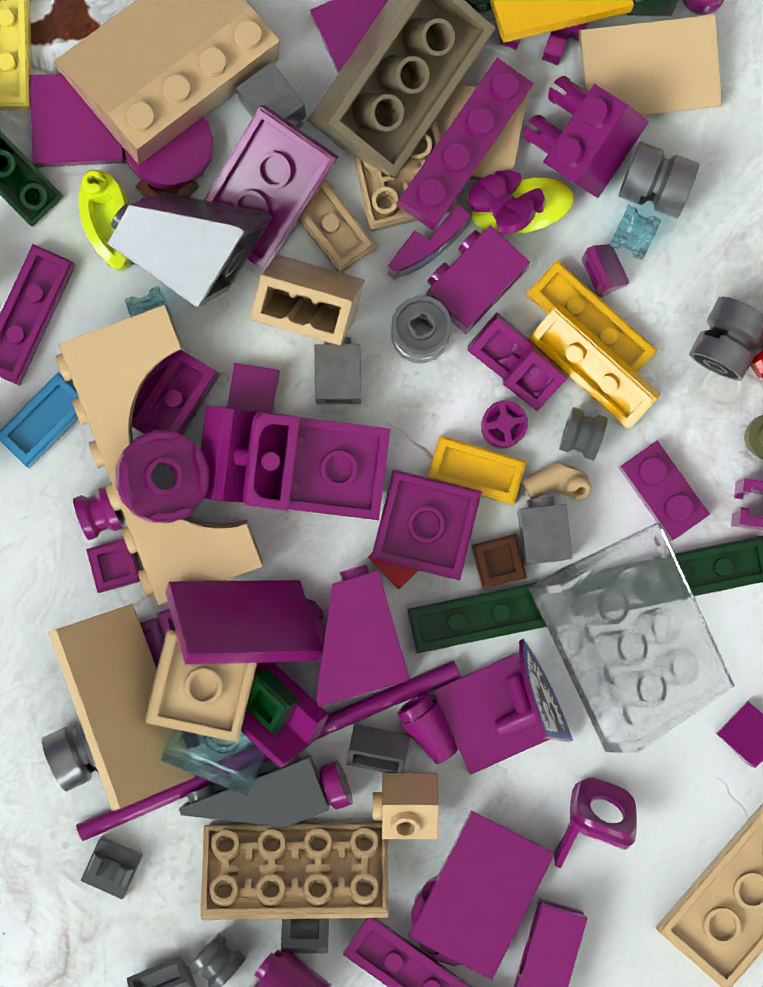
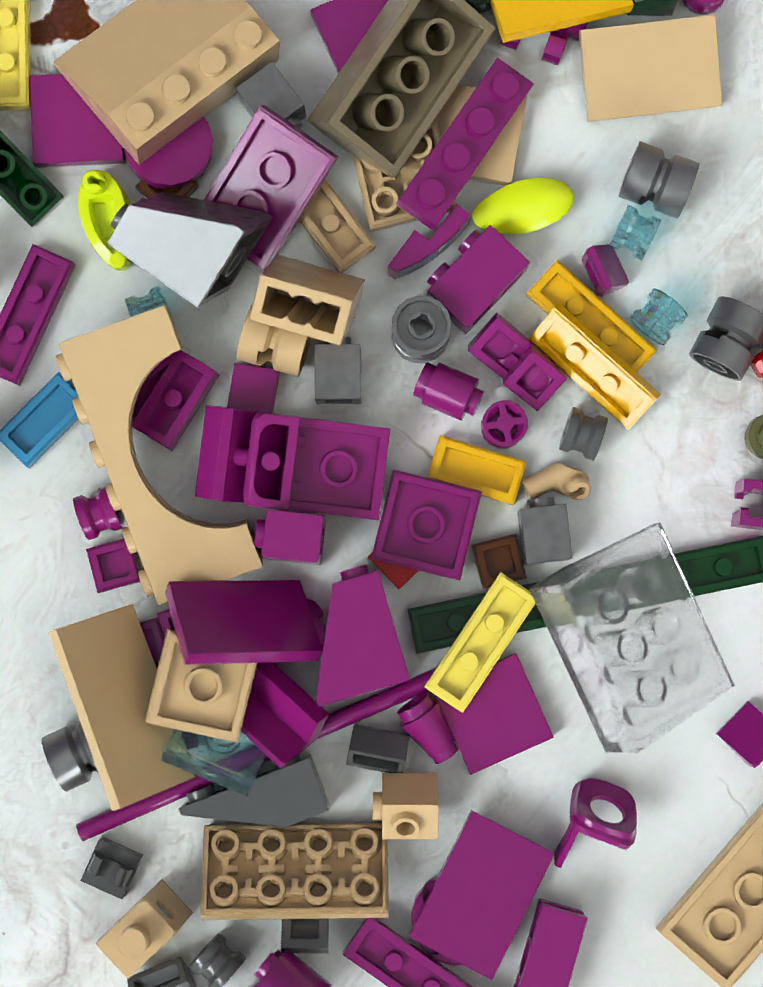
(136, 485): magenta tile -> none
(144, 929): none -> tan torso
(267, 343): none -> tan wheel
(271, 702): dark green tile -> none
(291, 537): none -> magenta brick
(335, 785): magenta tile -> none
(448, 390): none -> magenta brick
(481, 642): none -> light yellow tile
(495, 196): magenta piece -> none
(533, 701): shield -> none
(594, 138): magenta brick -> none
(659, 316): none -> clear light blue wheel
(664, 490): magenta plate -> none

